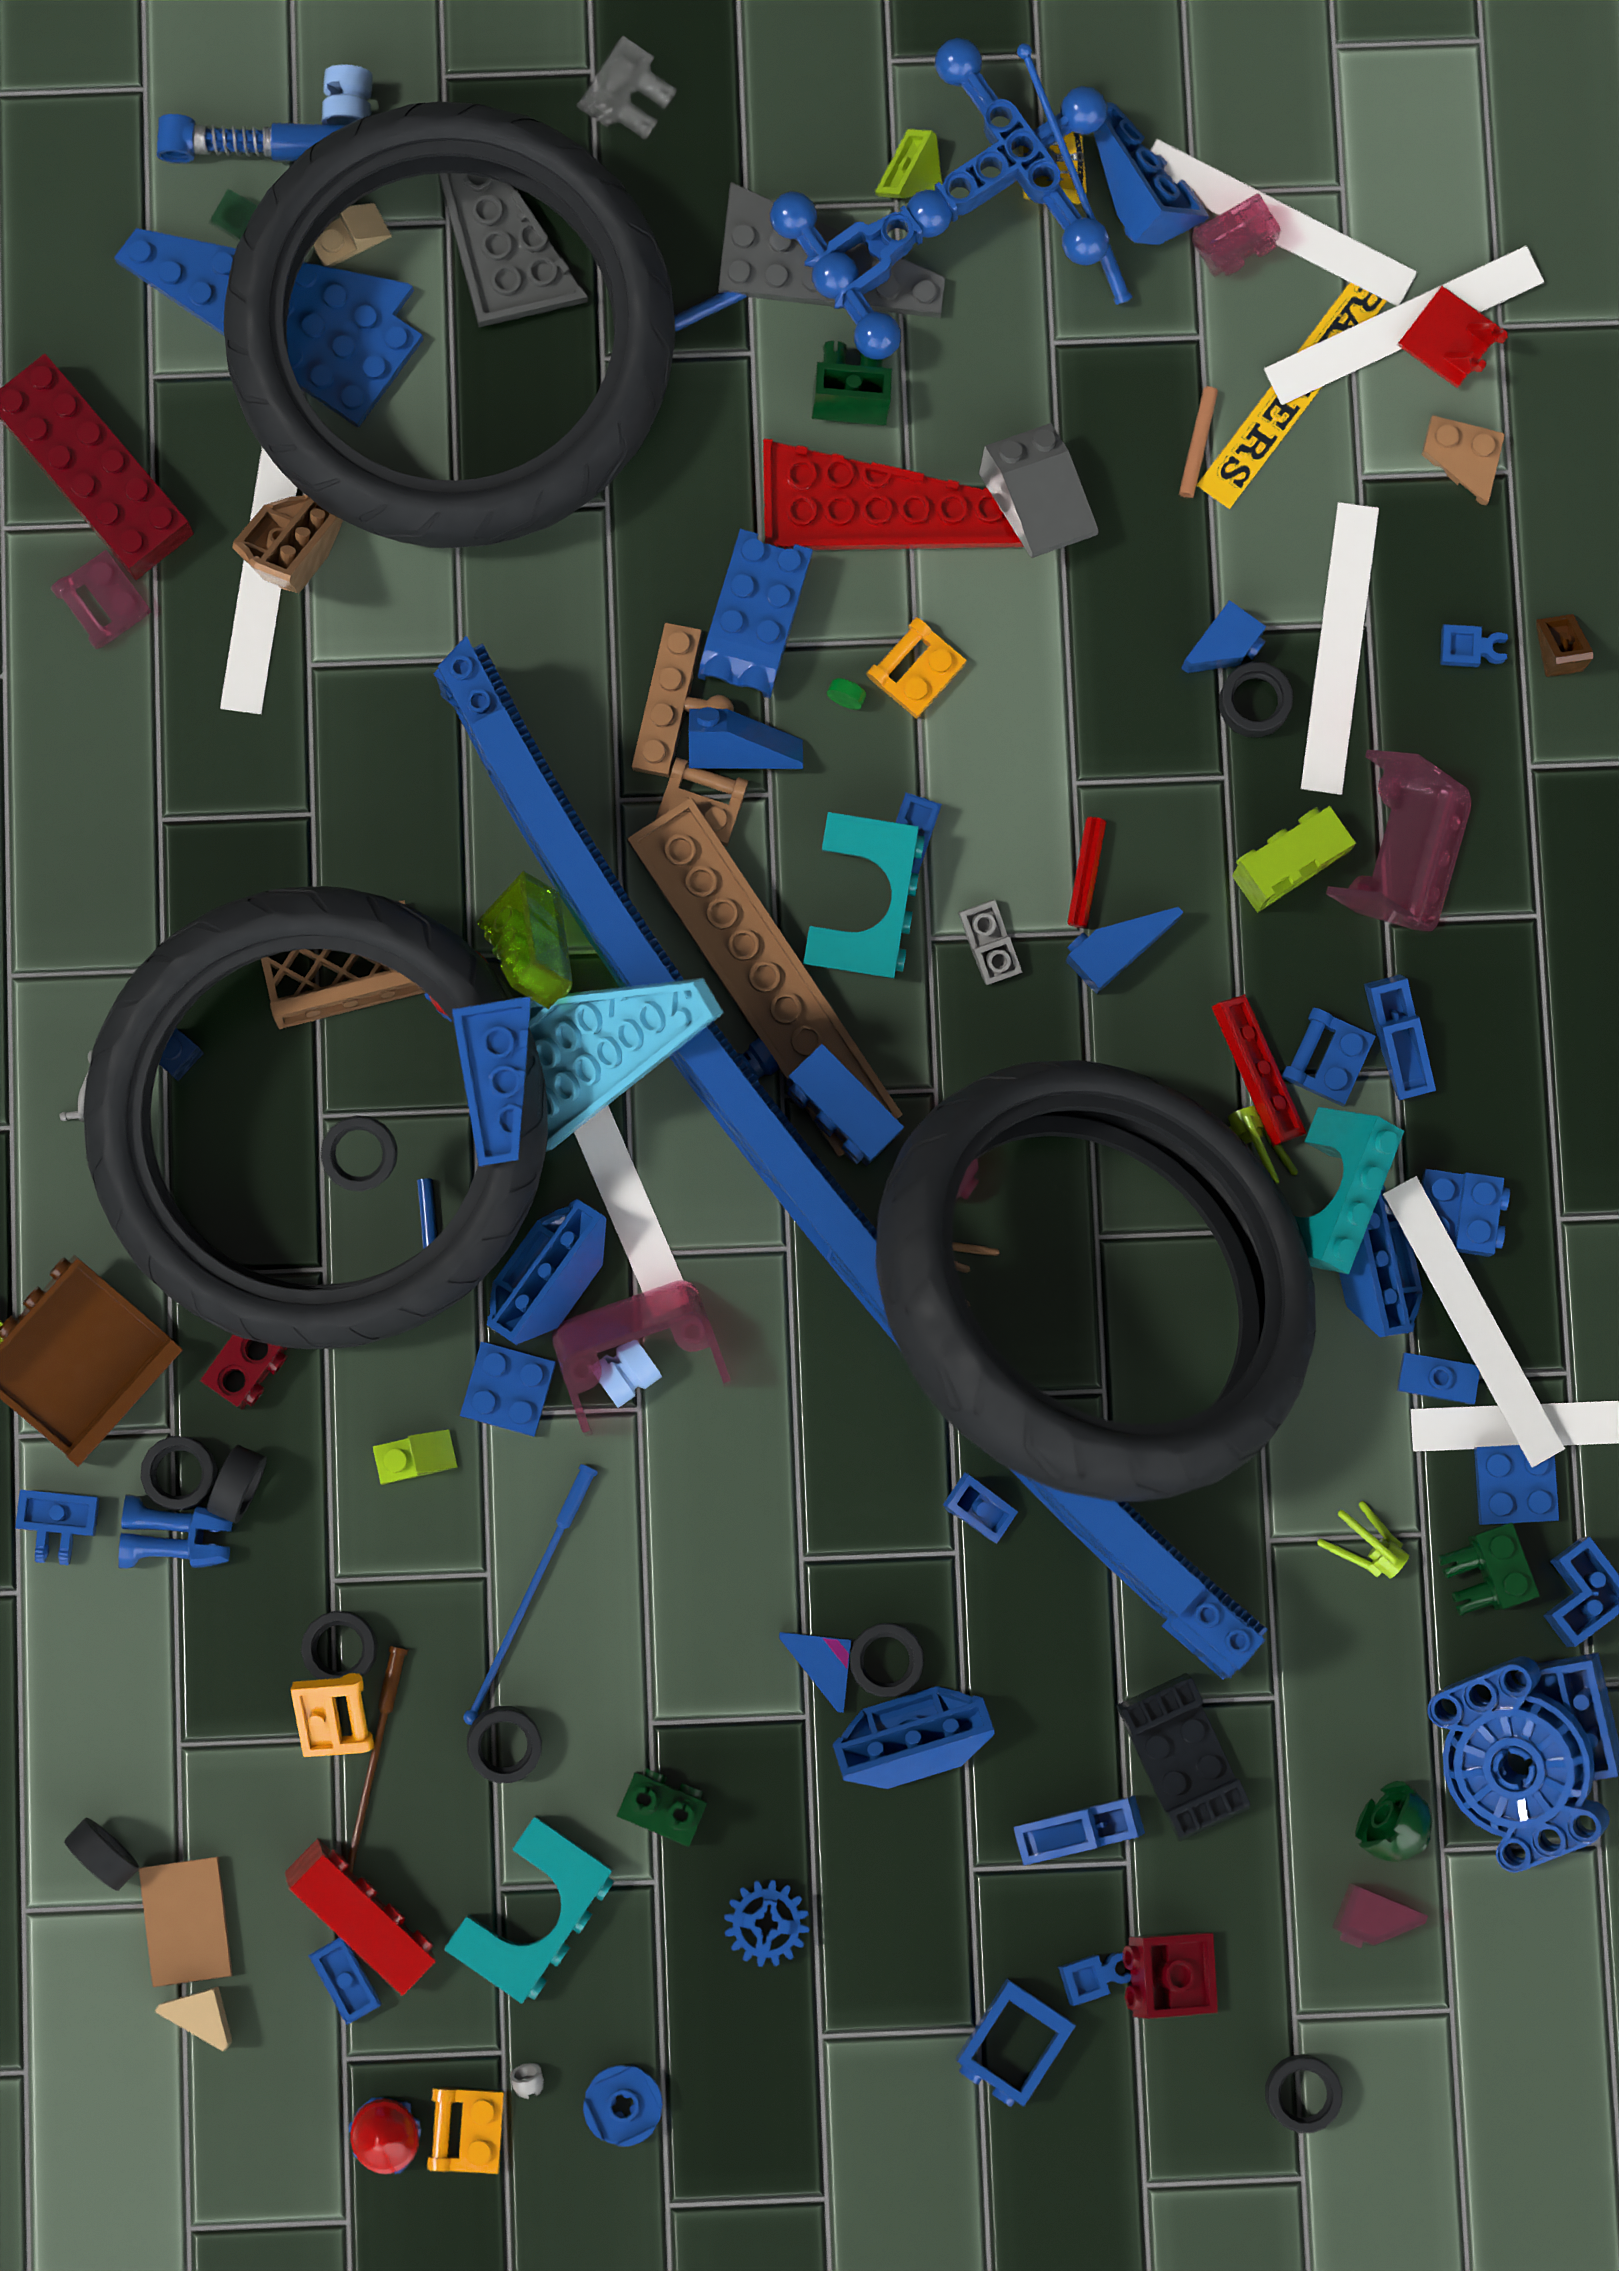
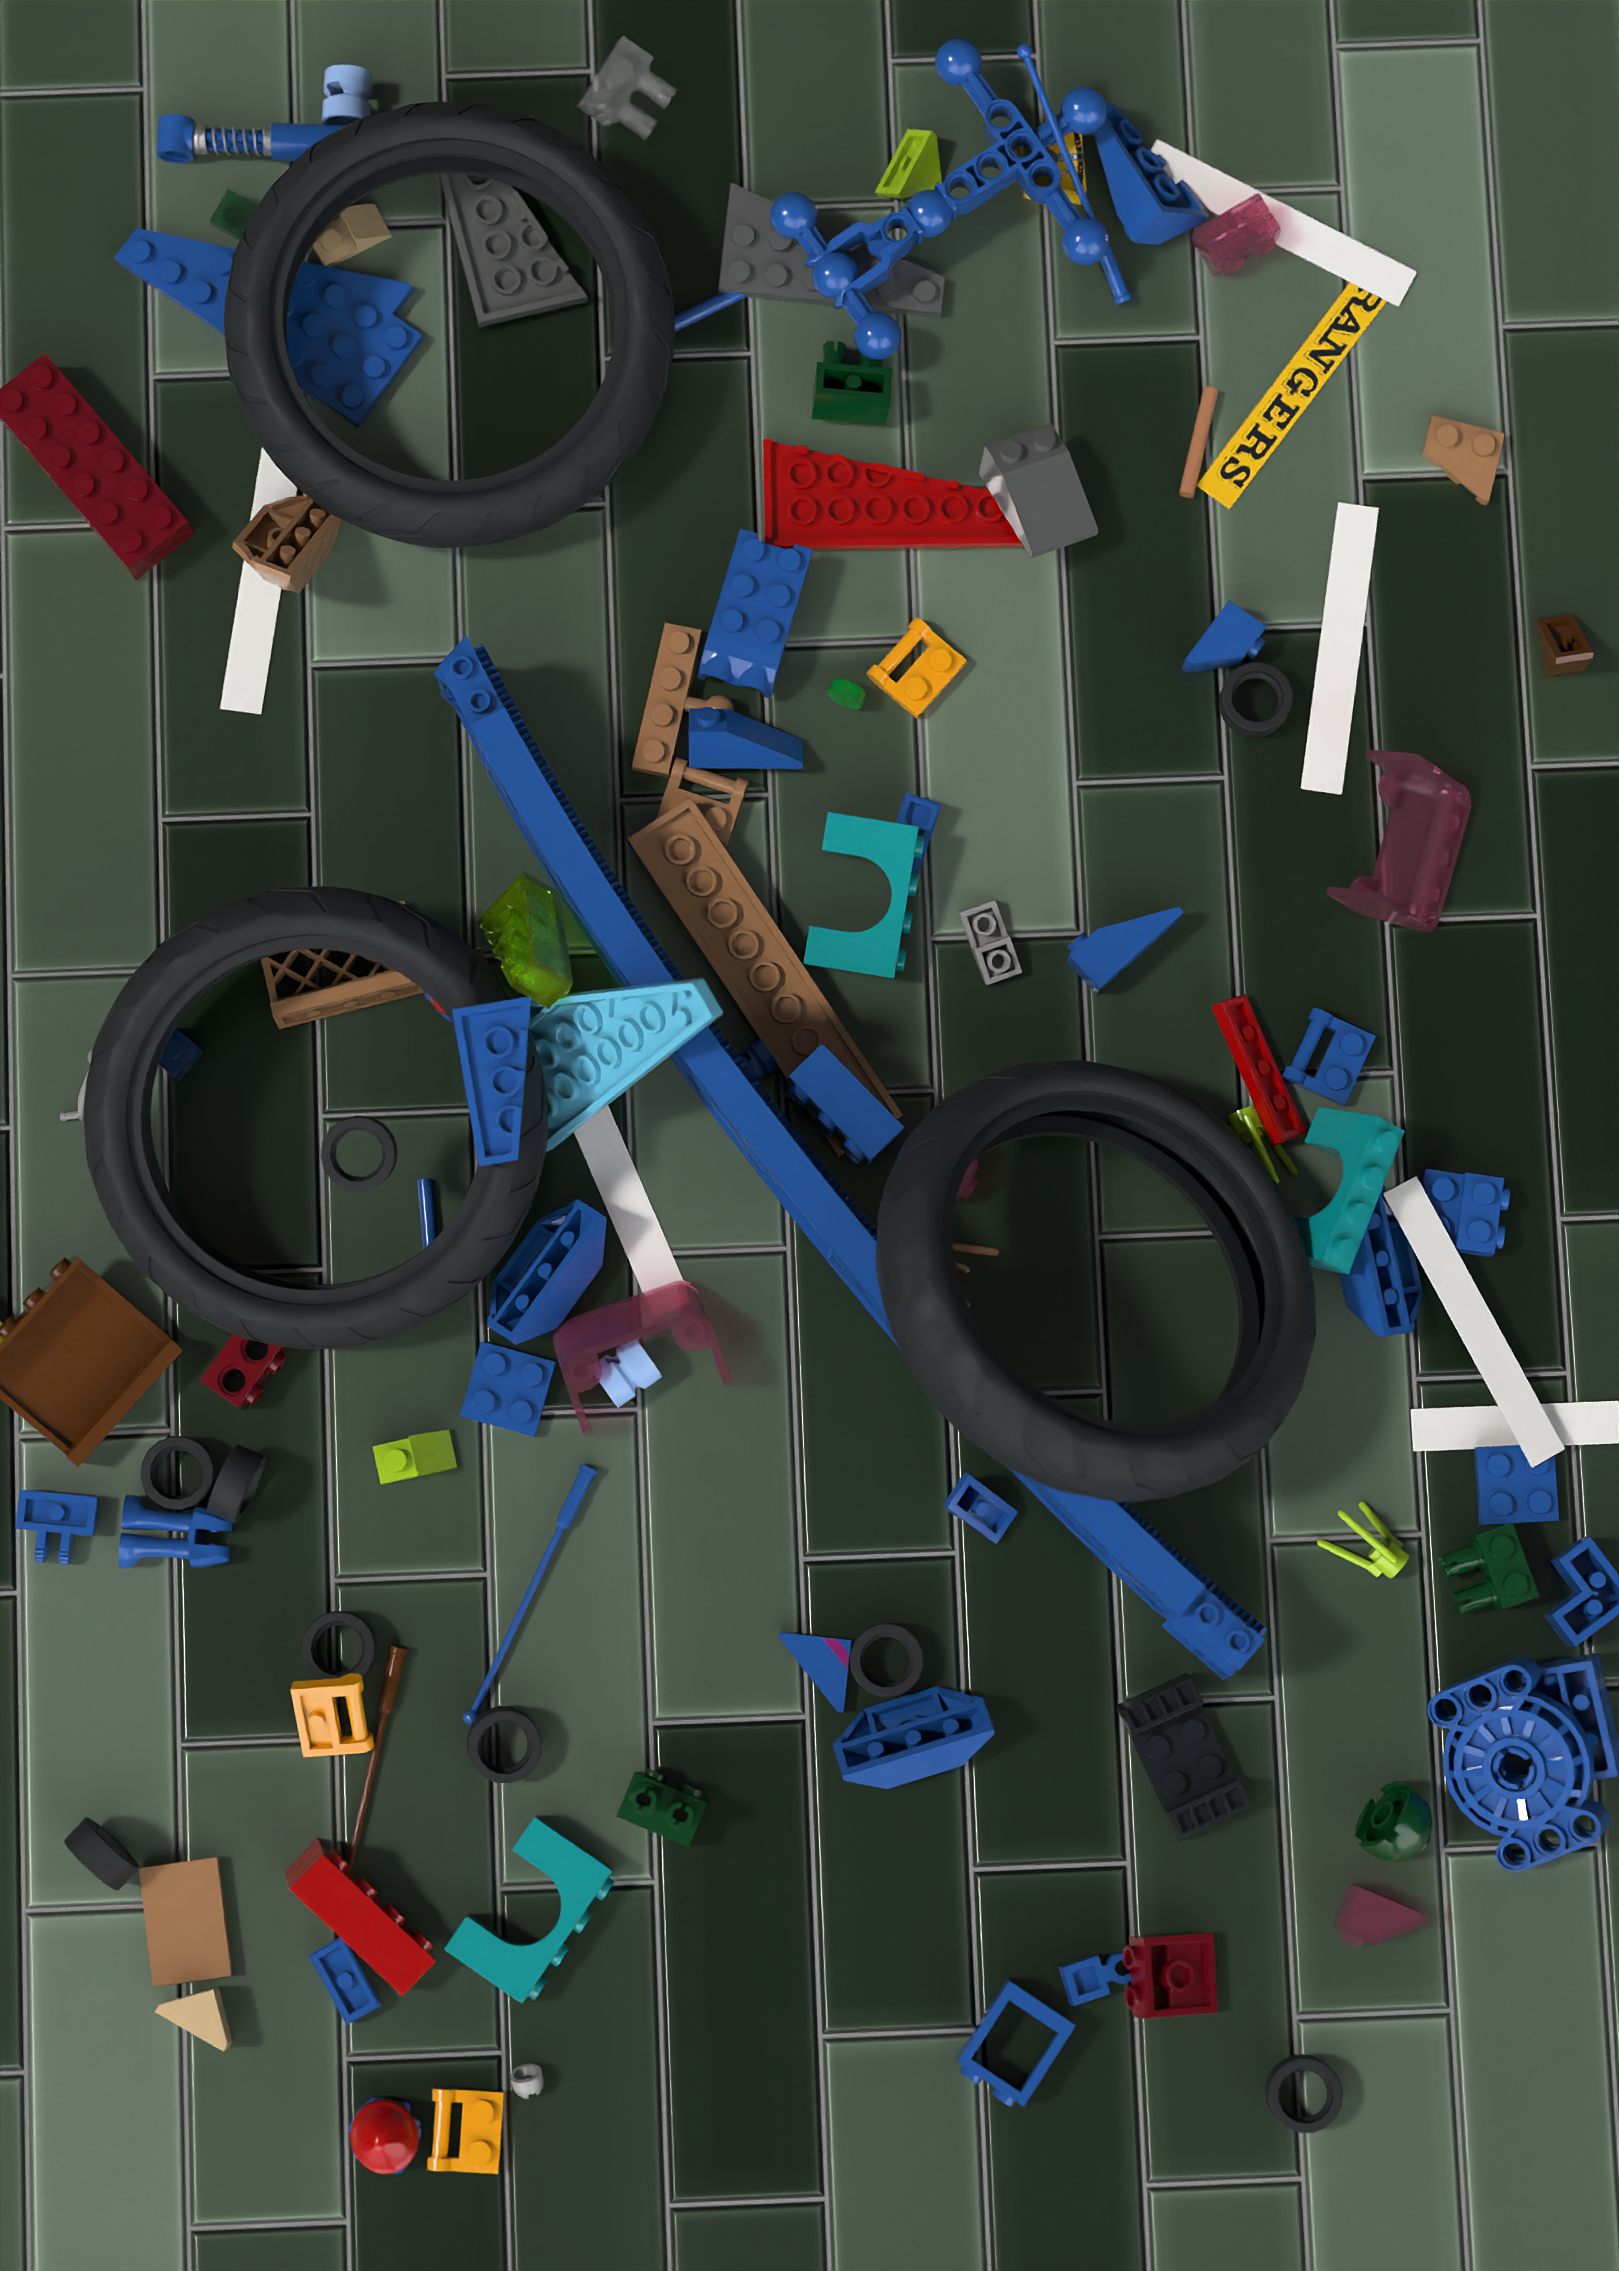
(110, 590): clear pink plate -> none
(616, 2127): blue plate -> none
(748, 1919): blue gear -> none
(1079, 1830): blue slope -> none
(1086, 872): red axle -> none
(1292, 857): lime wedge -> none
(1381, 334): white sticker -> none
(1400, 1036): blue slope -> none
(1438, 1378): blue plate -> none
(1451, 337): red plate -> none
(1465, 646): blue plate -> none

